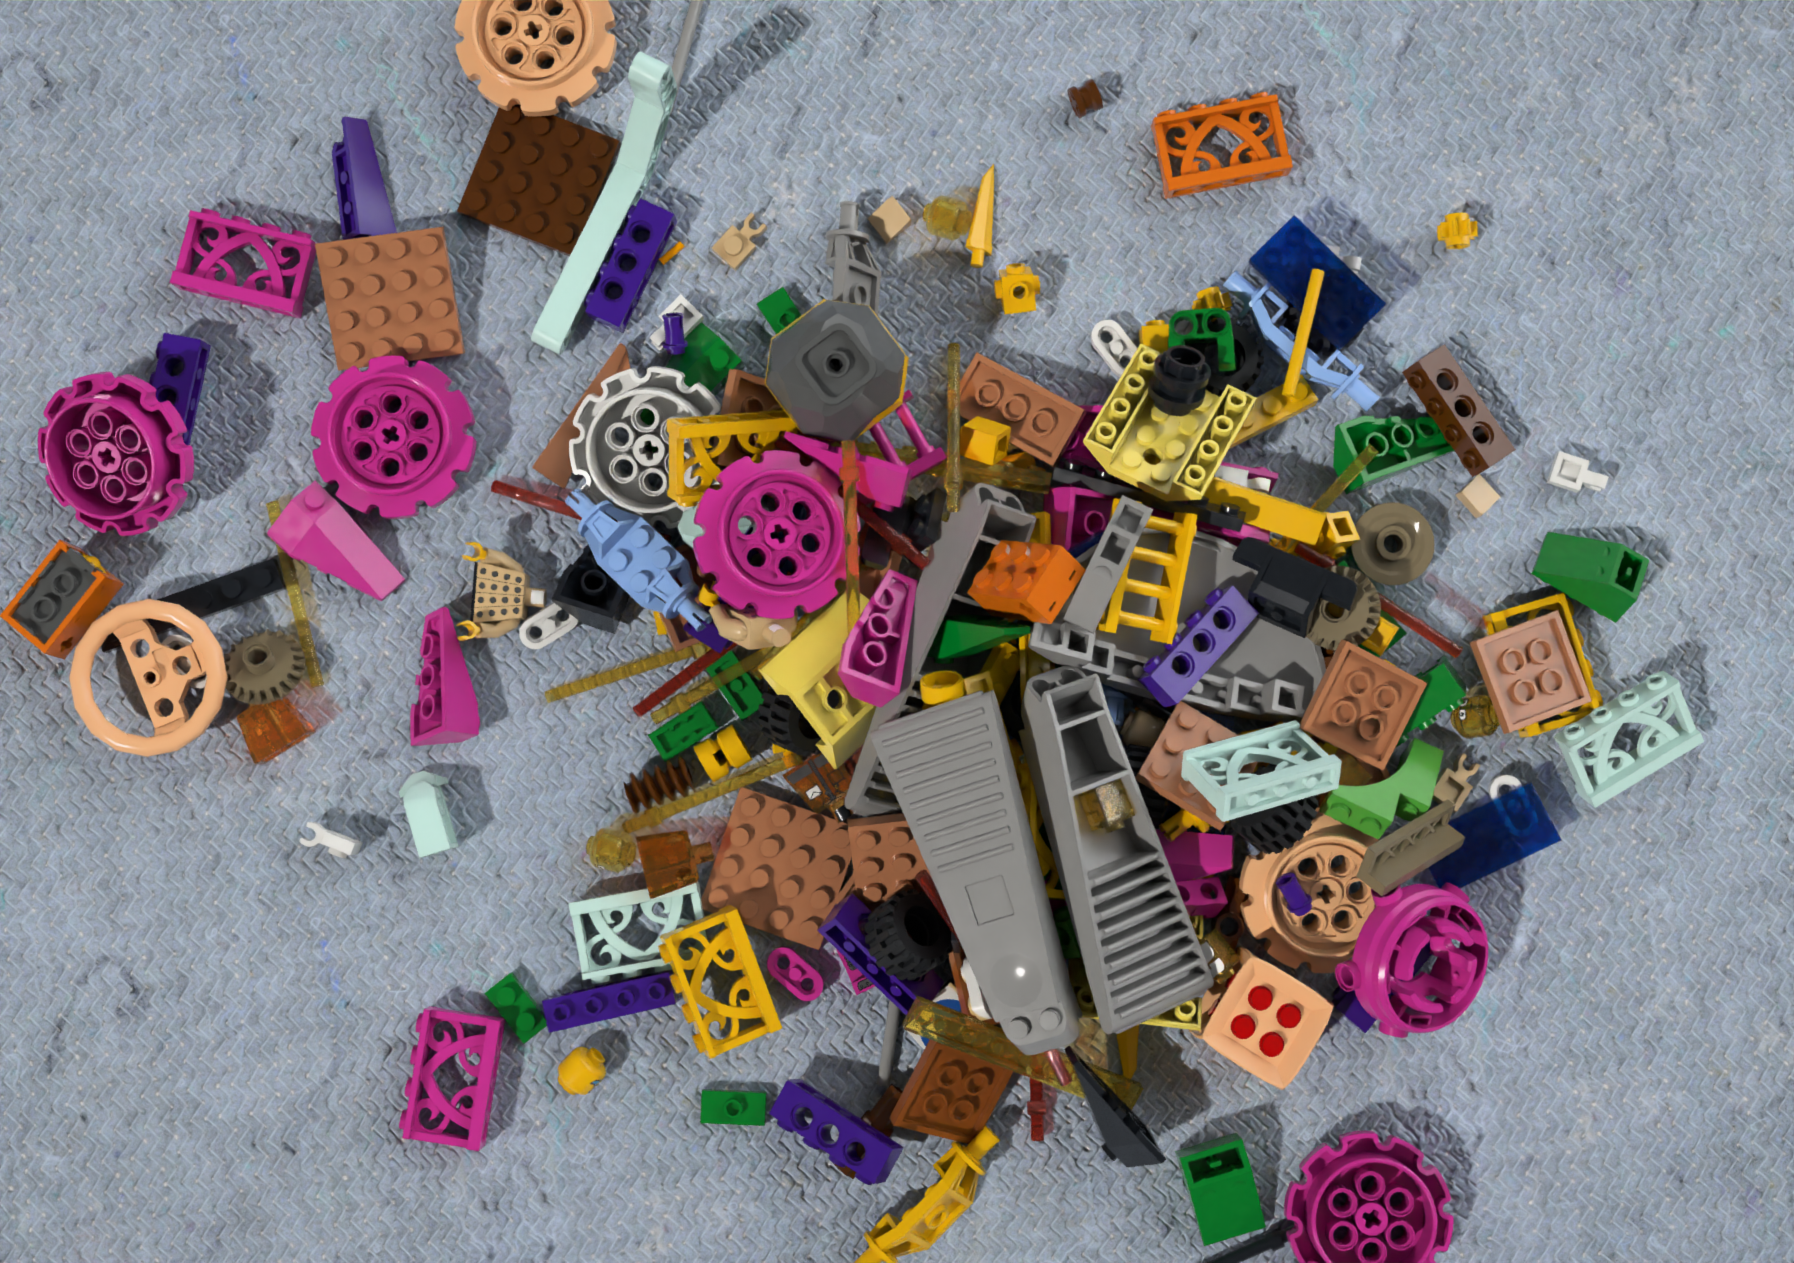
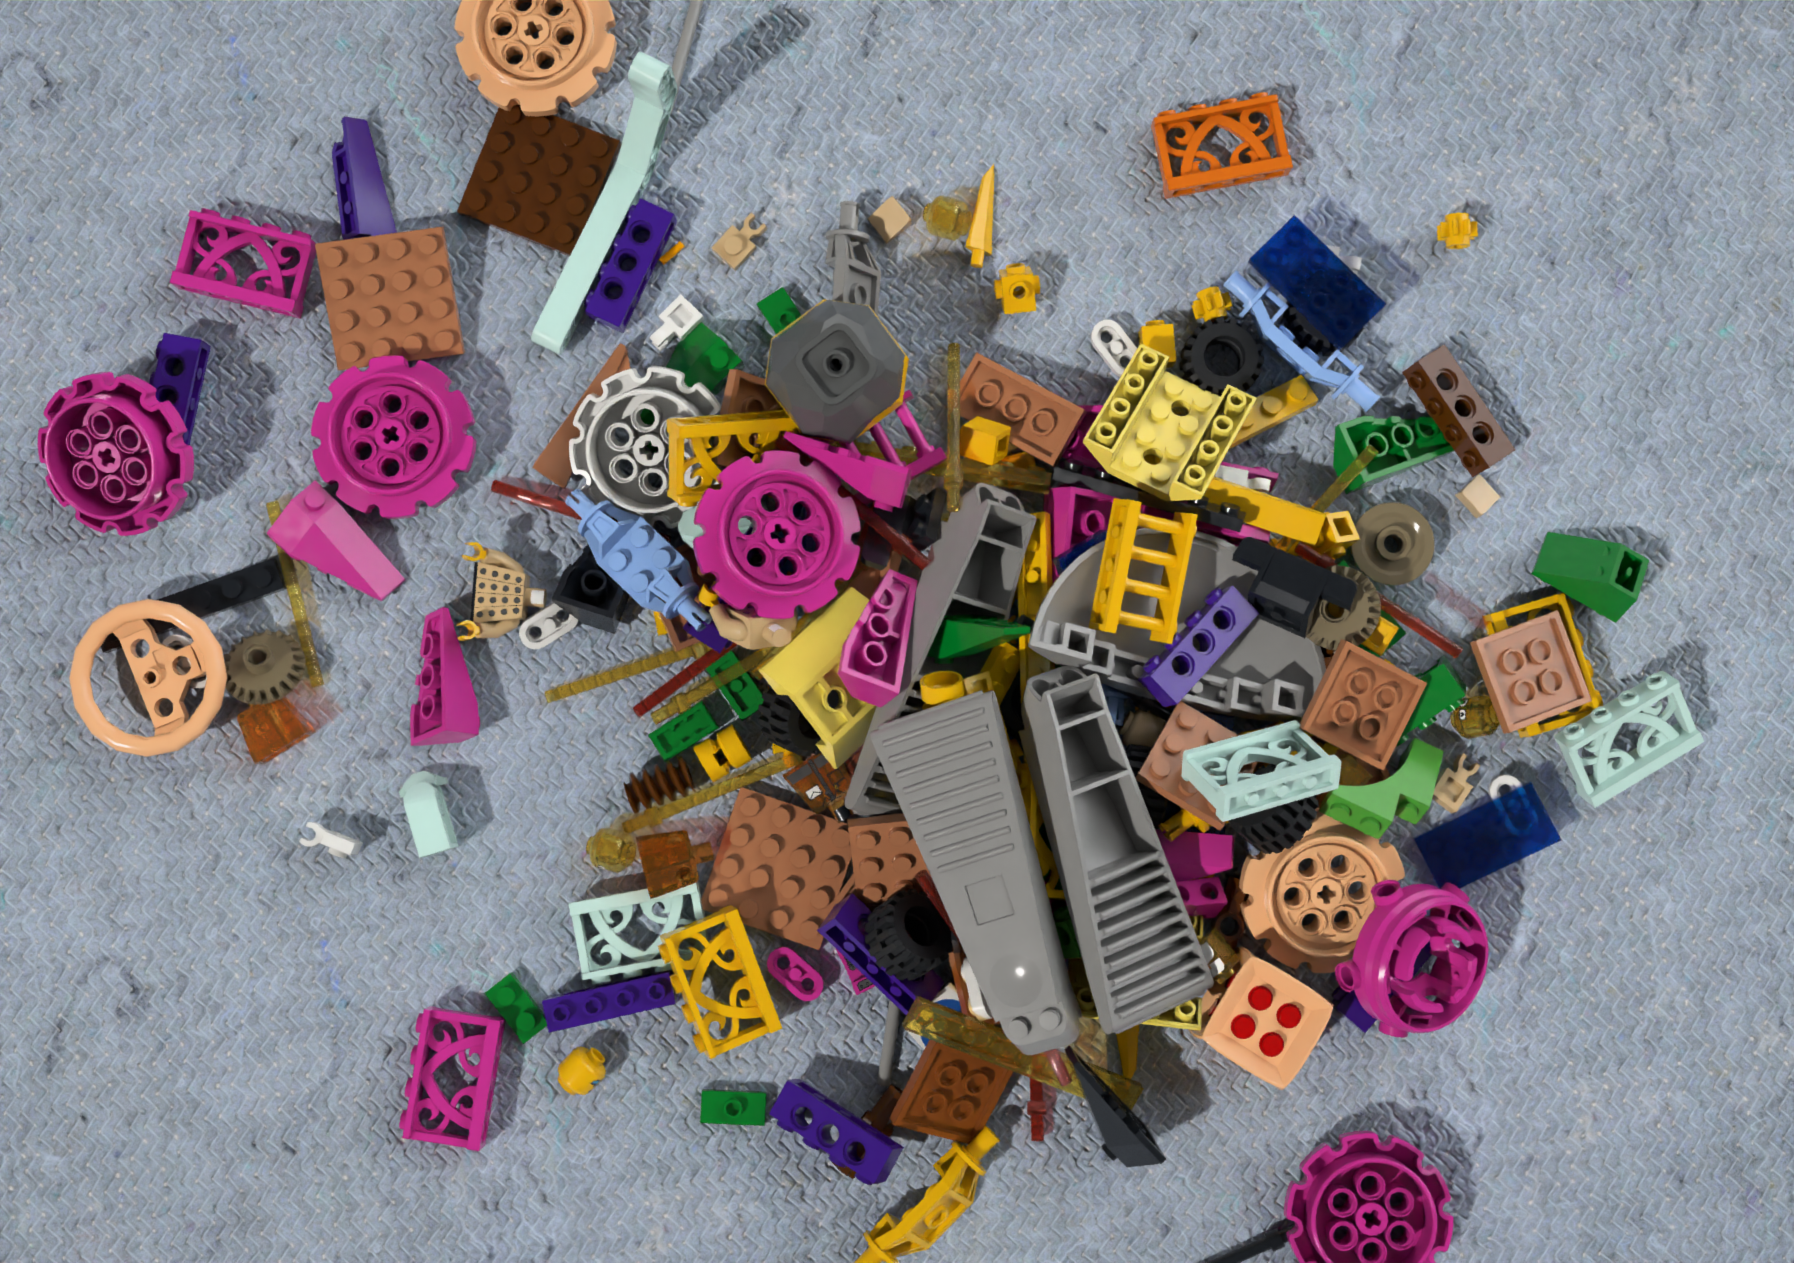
(61, 599): piece -> none
(674, 333): dark purple pin -> none
(849, 475): bar -> none
(1026, 581): orange piece -> none
(1085, 98): reddish brown wheel -> none
(1107, 564): light grey slope -> none
(1107, 806): clear yellow brick -> none
(1179, 380): black piece -> none
(1201, 333): green piece -> none
(1221, 1188): green slope -> none
(1297, 899): dark purple pin -> none
(1303, 332): yellow bar -> none
(1410, 849): dark tan fence -> none
(1572, 473): white plate -> none

